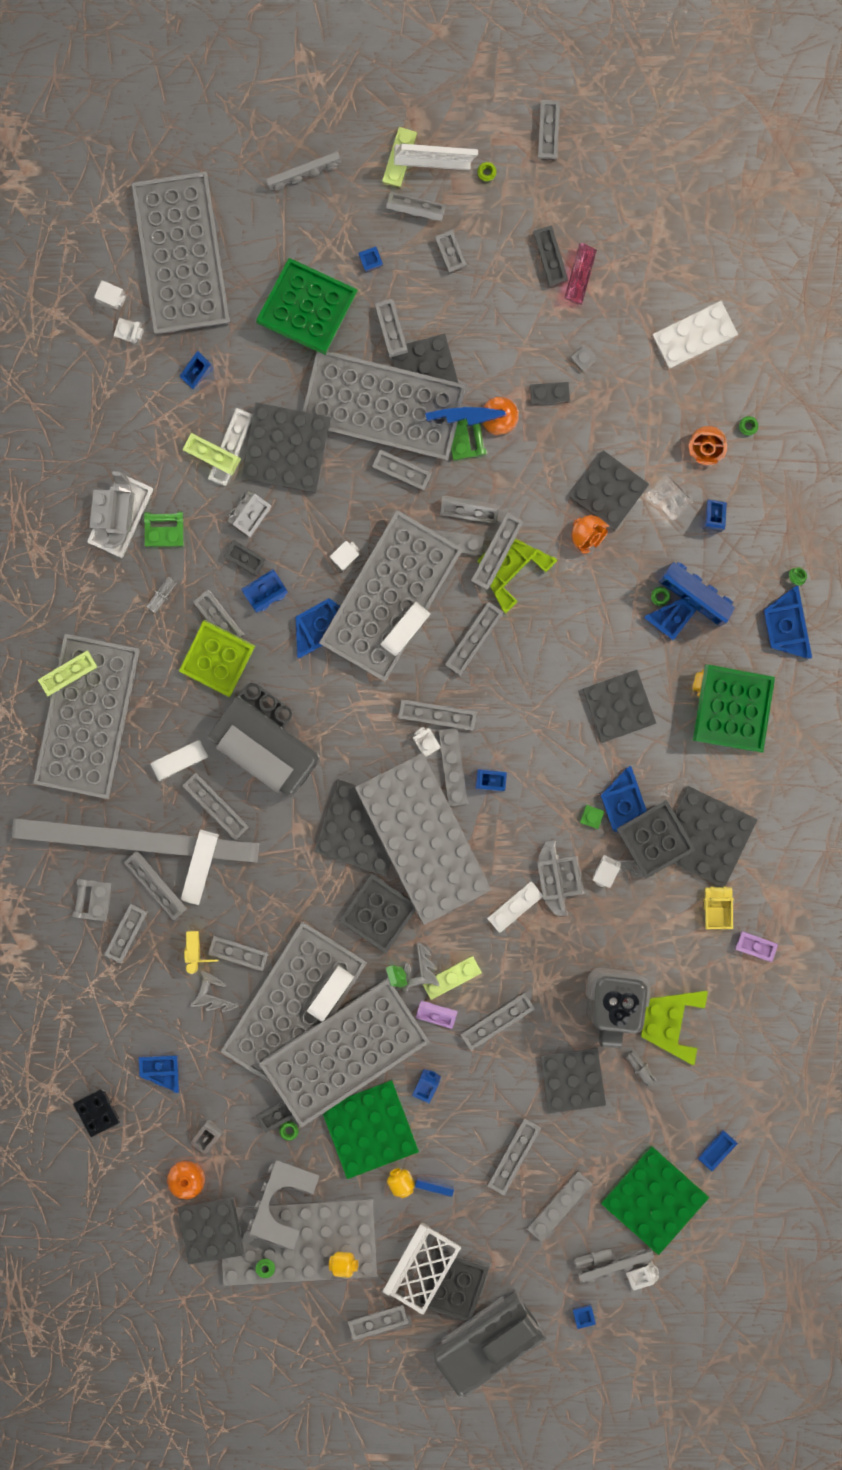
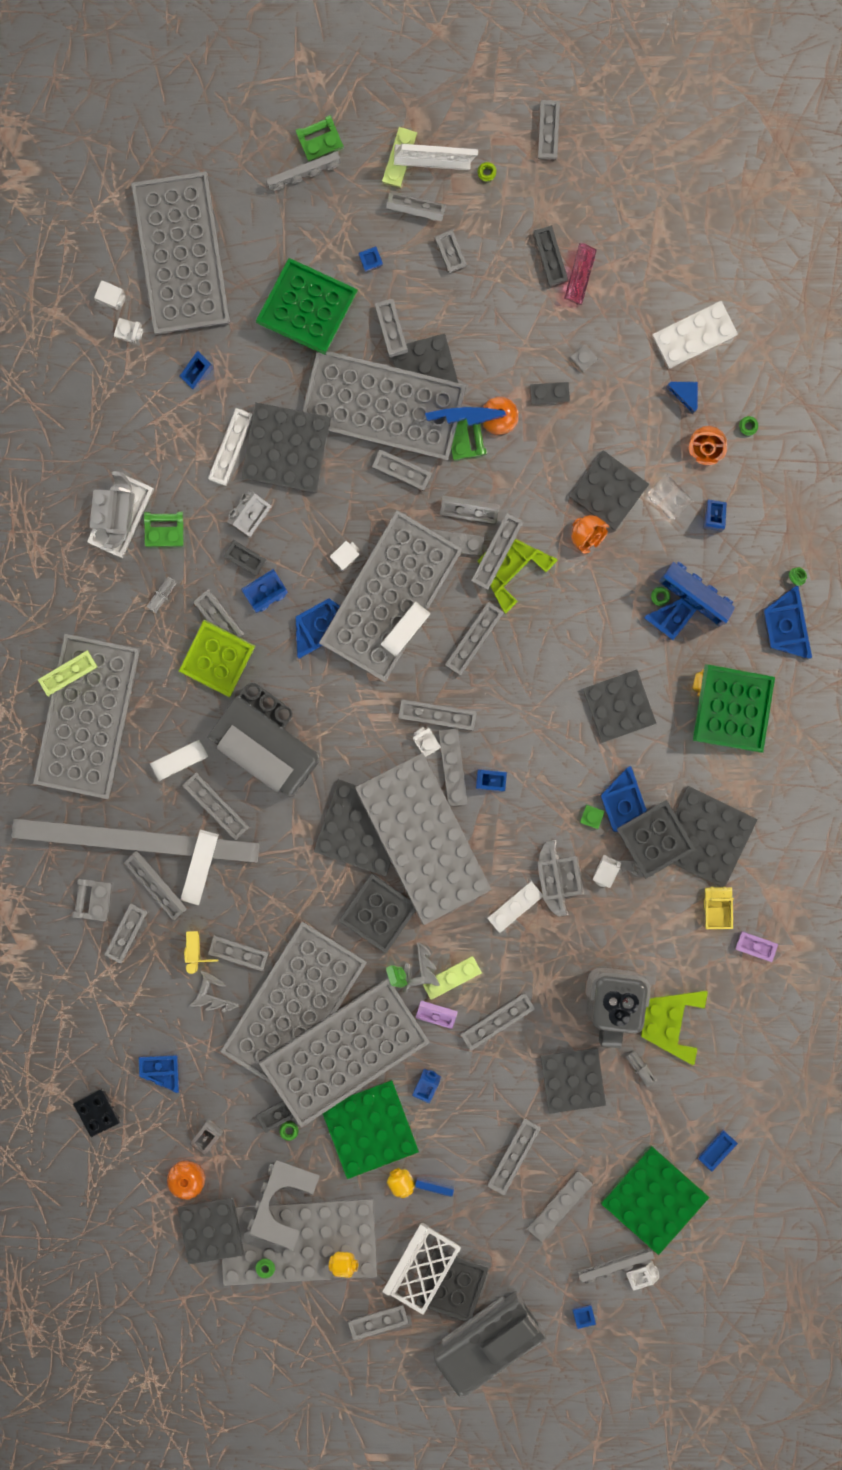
(211, 454): yellowish green plate -> none
(320, 145): none -> bright green plate
(330, 993): white beam -> none
(593, 1259): light grey axle -> none
(686, 393): none -> blue slope

